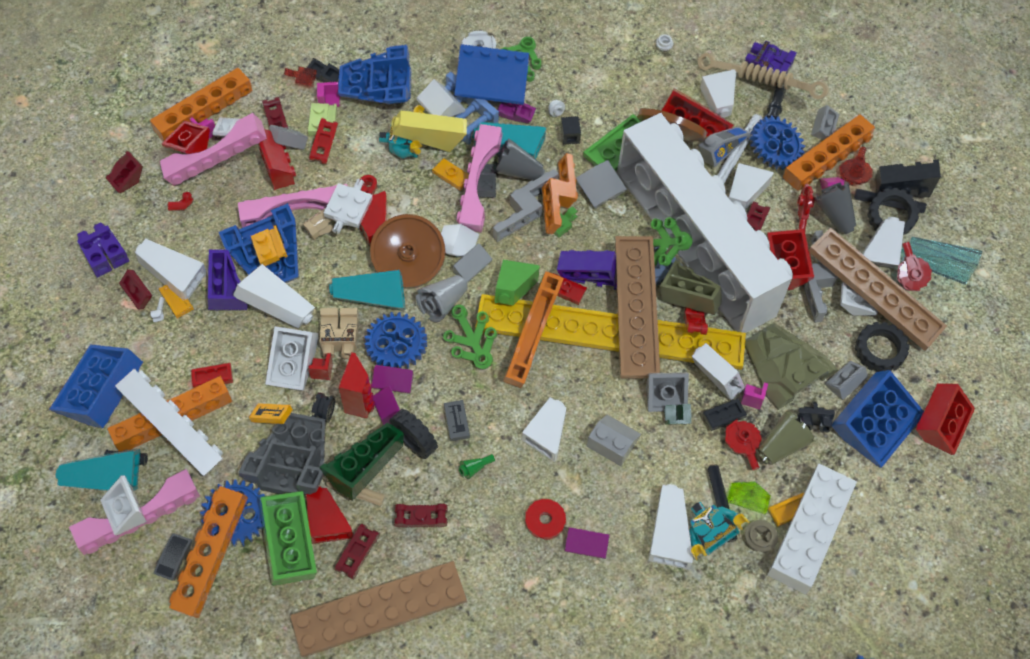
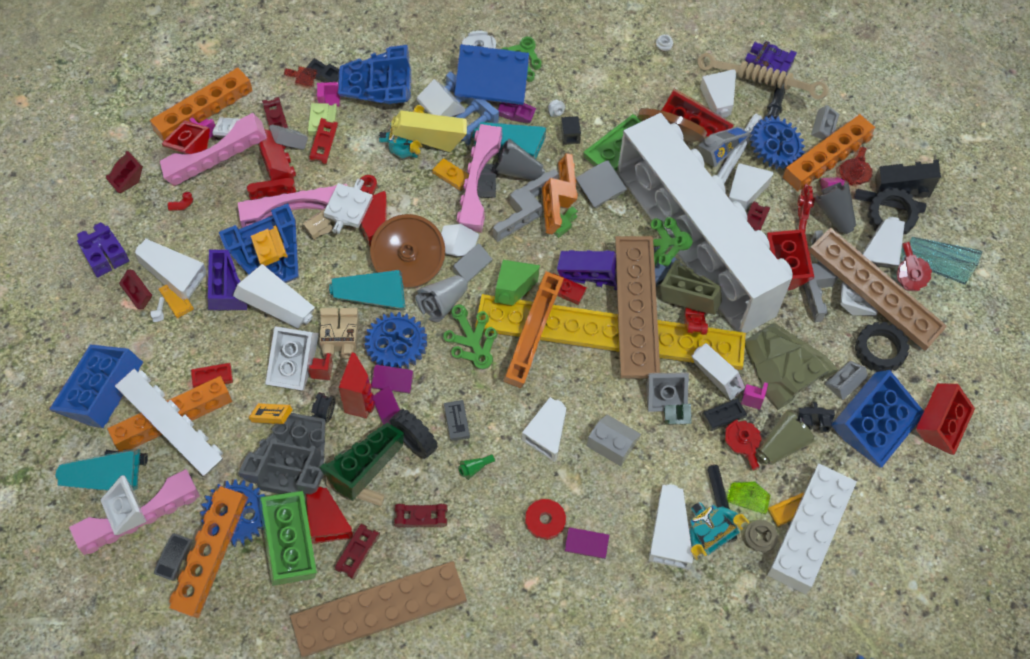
(271, 188): none -> red plate

